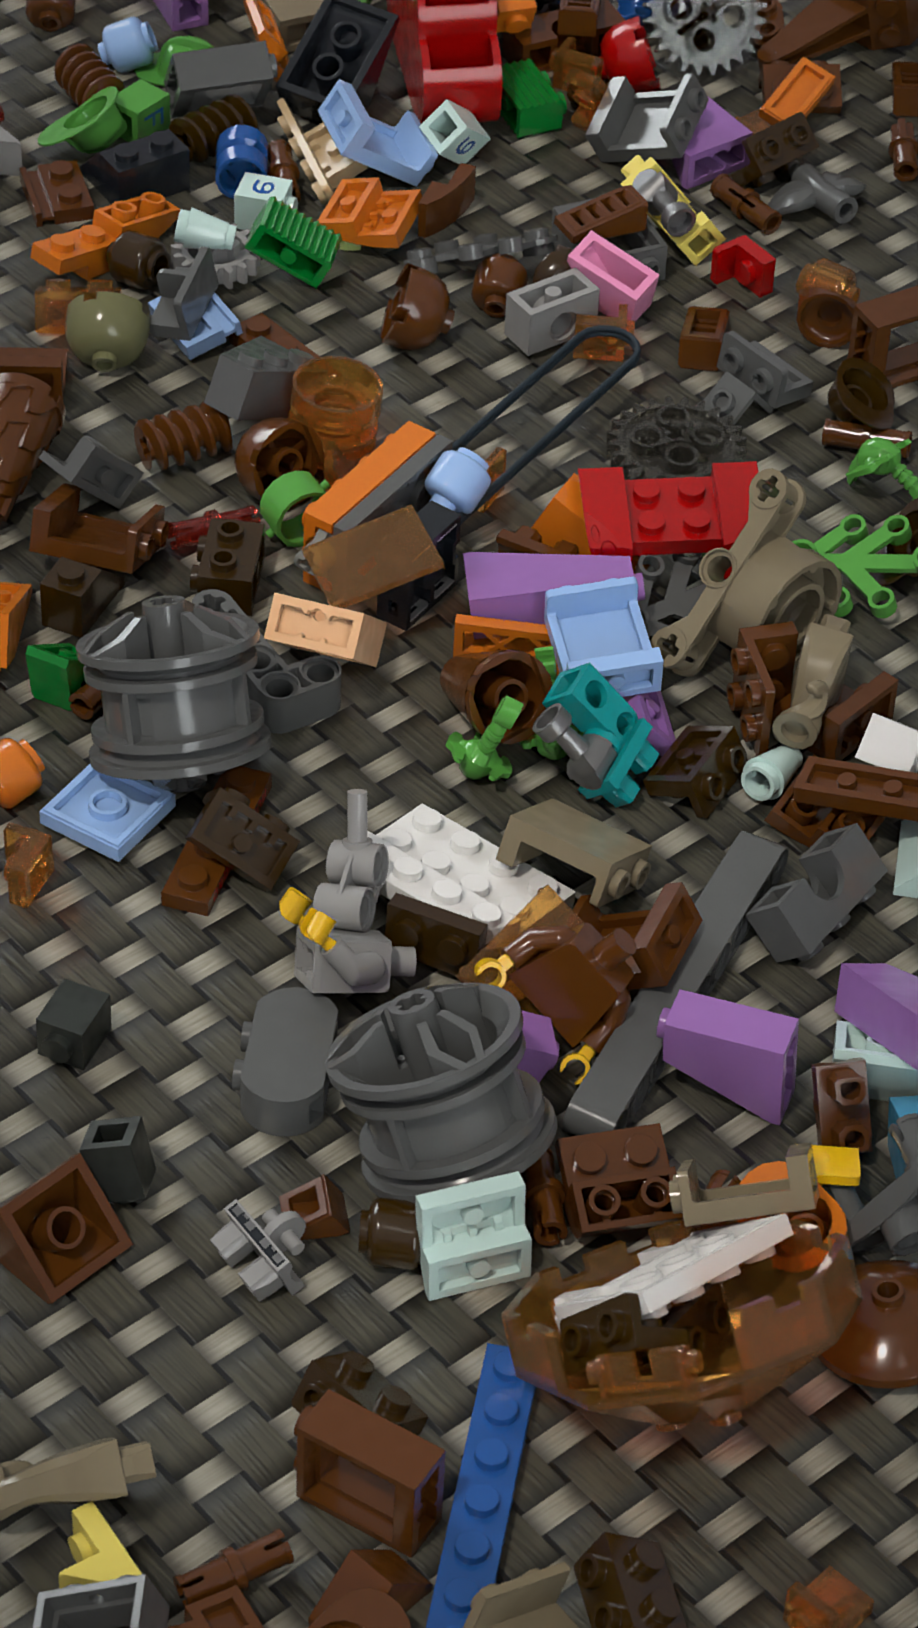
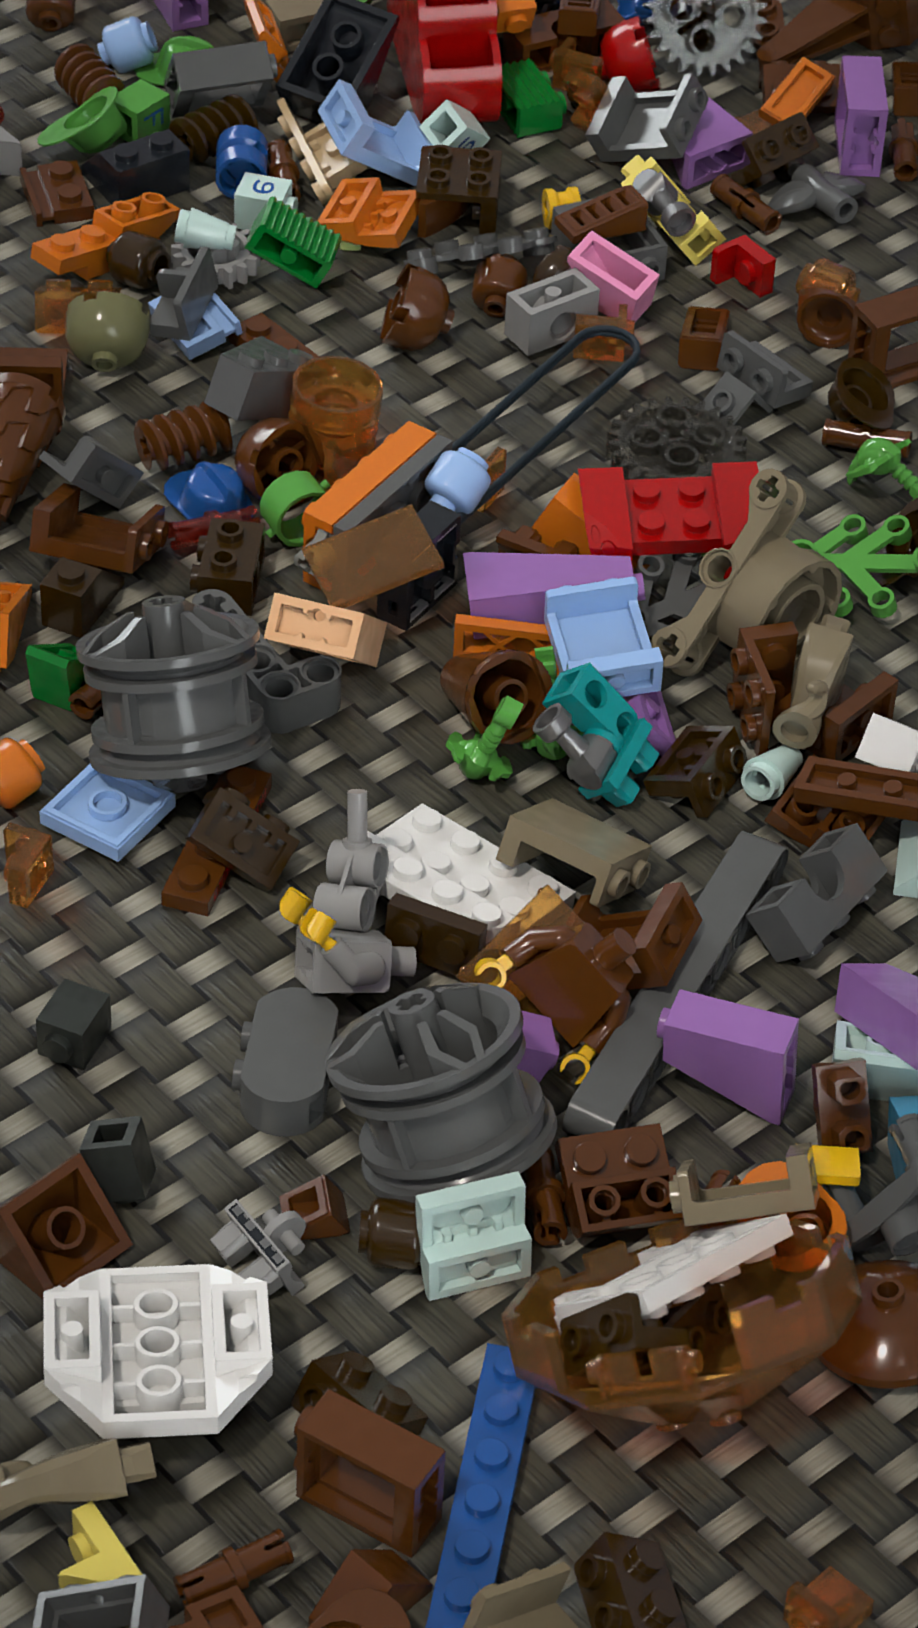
(157, 1348): none -> white piece
(206, 489): none -> blue piece
(462, 177): none -> dark brown bracket
(551, 199): none -> yellow wheel
(860, 116): none -> medium lavender window

